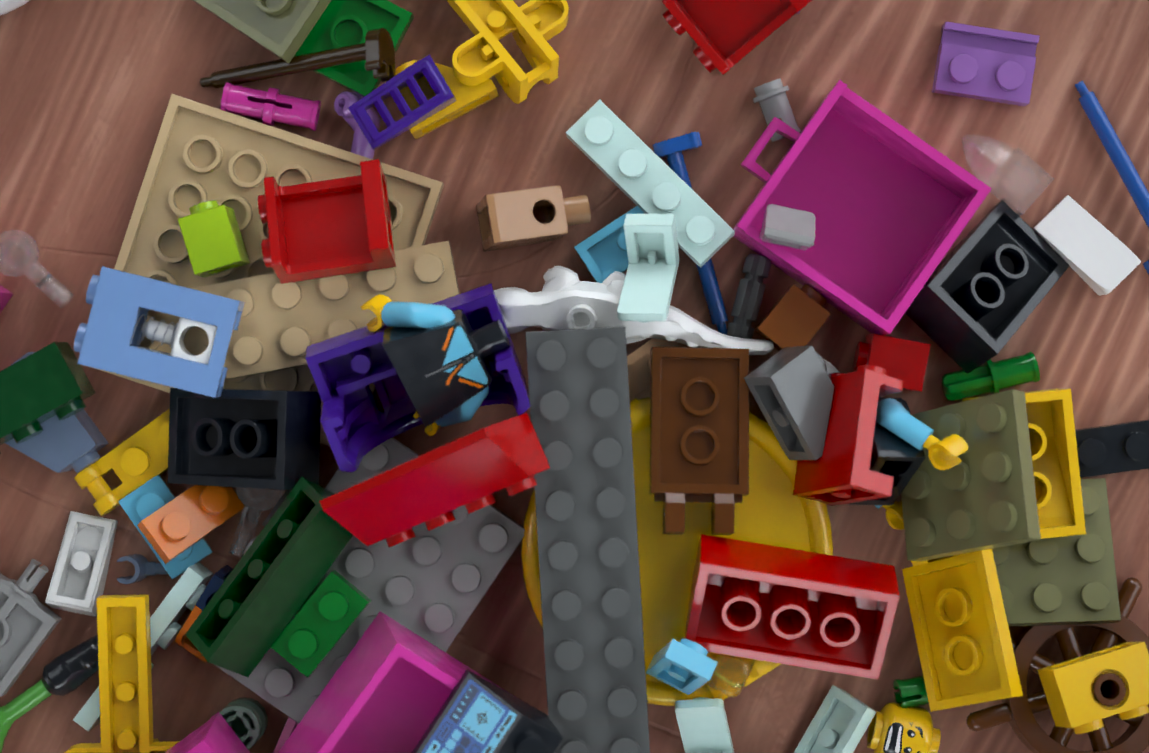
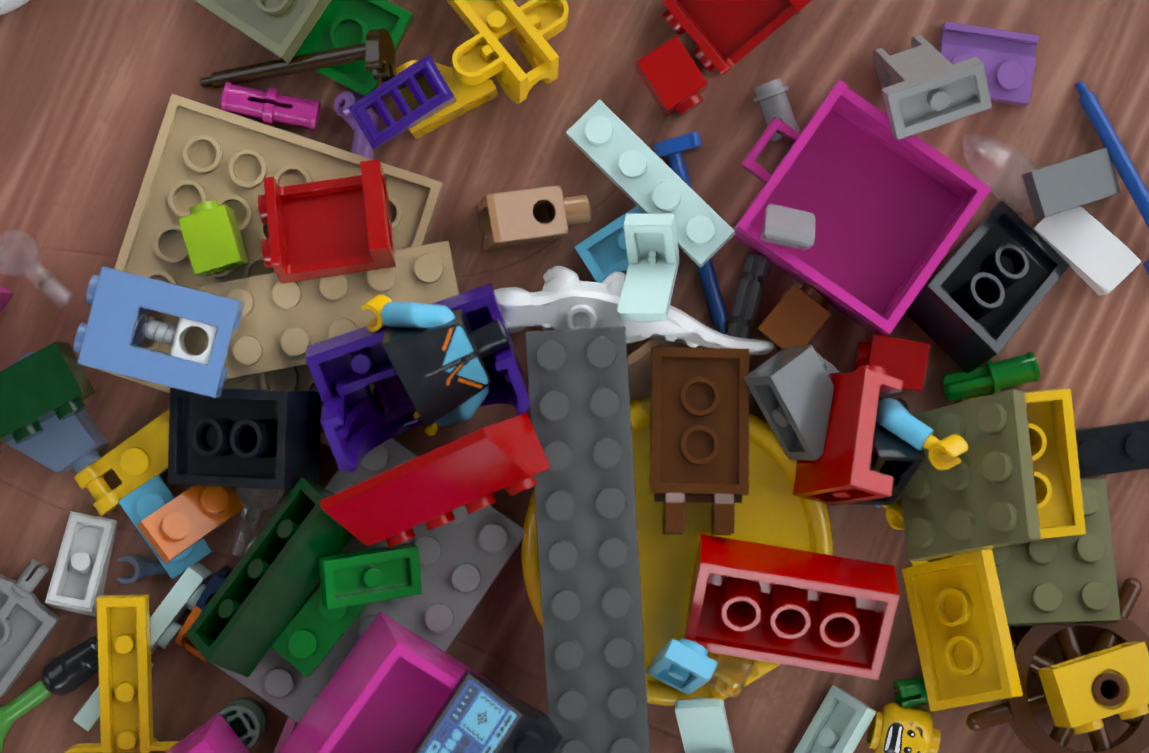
(370, 576): none -> green plate
(672, 77): none -> red brick
(927, 89): none -> light grey piece
(1071, 183): none -> tile

